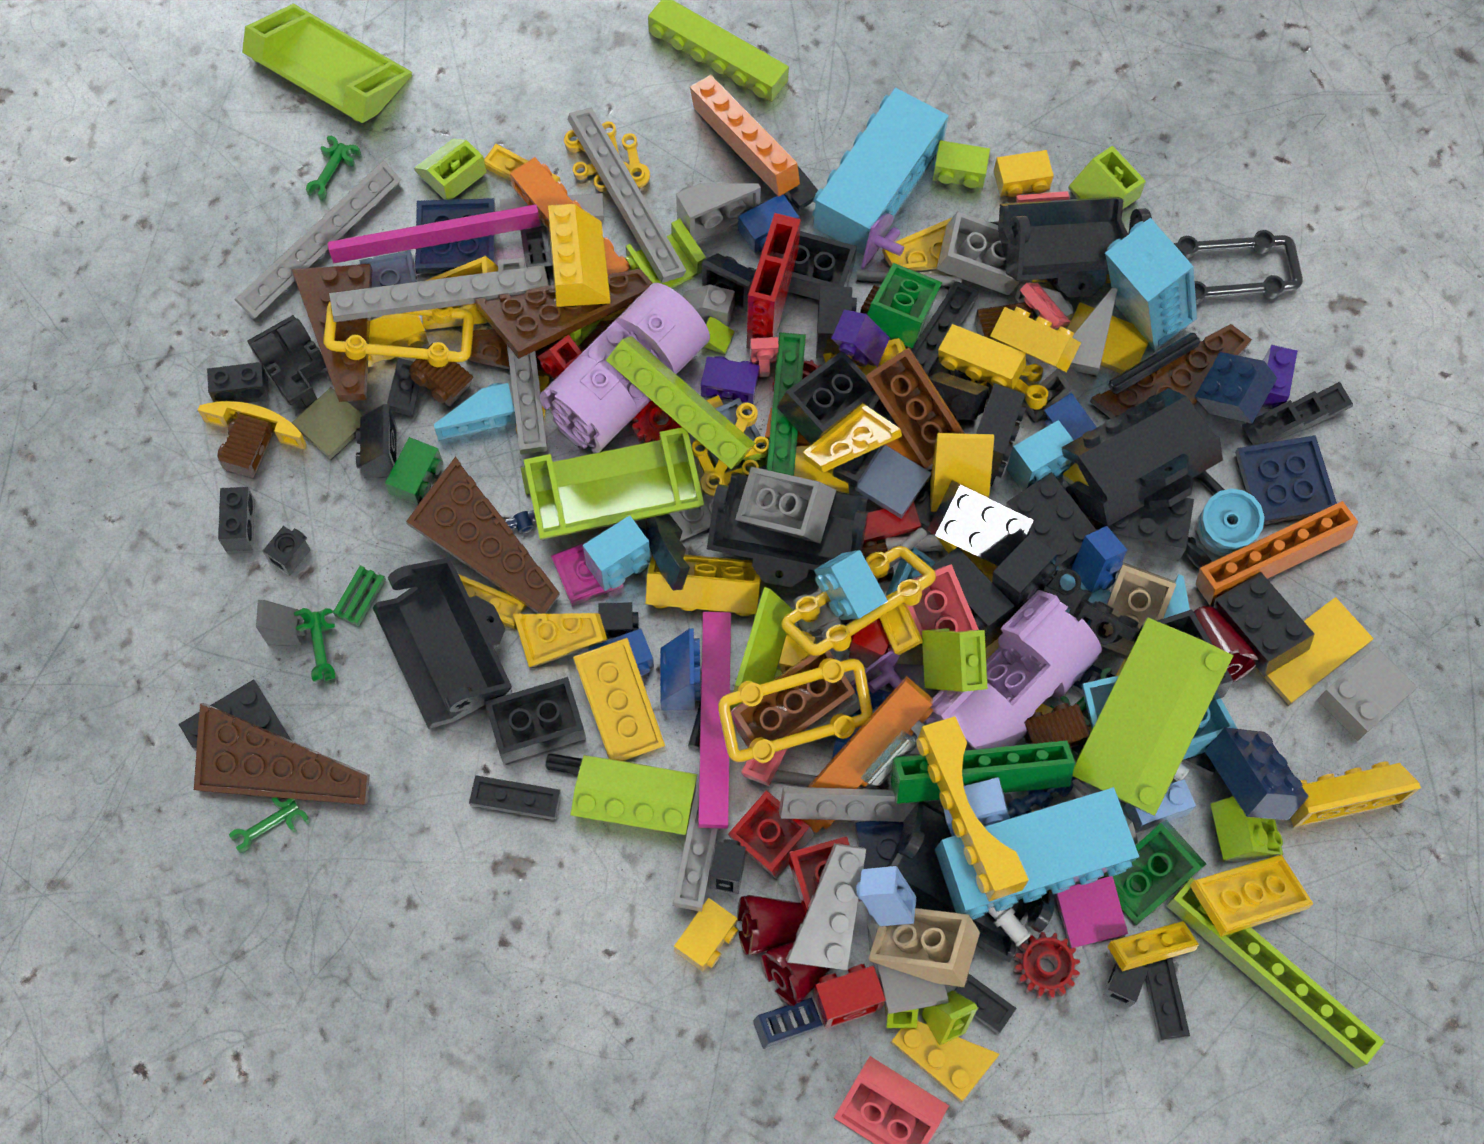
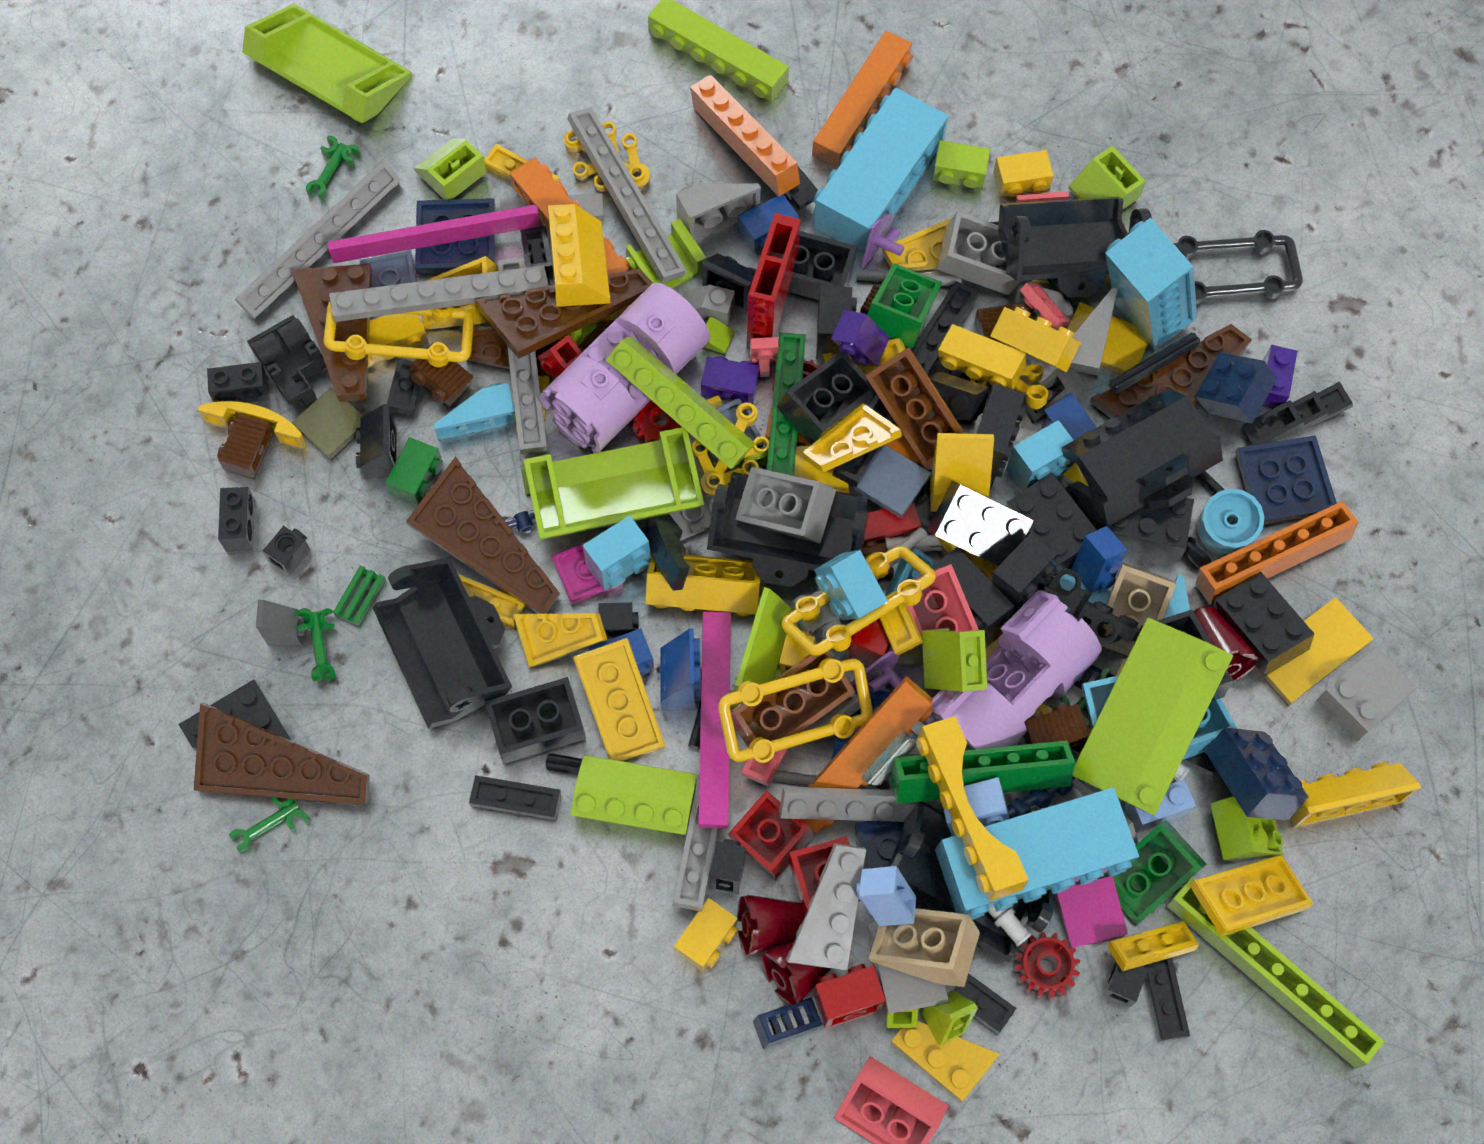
(862, 98): none -> orange brick

